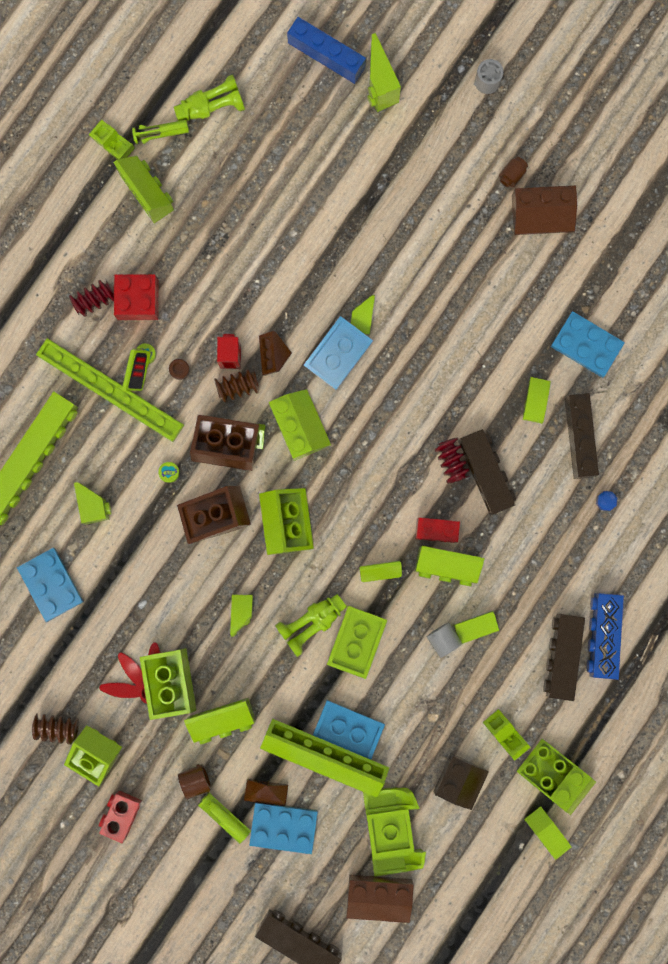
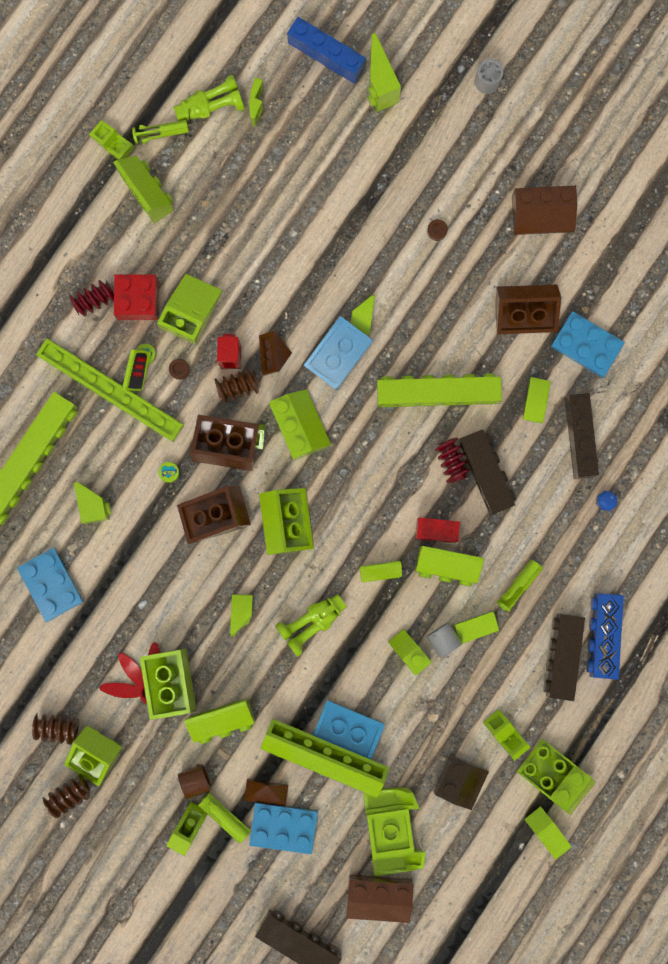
(68, 797): none -> reddish brown piece
(123, 818): brick -> none
(187, 829): none -> lime slope
(189, 309): none -> lime slope
(255, 104): none -> lime slope
(357, 642): lime plate -> none
(409, 652): none -> lime slope
(437, 230): none -> reddish brown tile
(439, 391): none -> lime brick
(513, 172): reddish brown brick -> none
(519, 585): none -> lime piece
(527, 309): none -> reddish brown slope

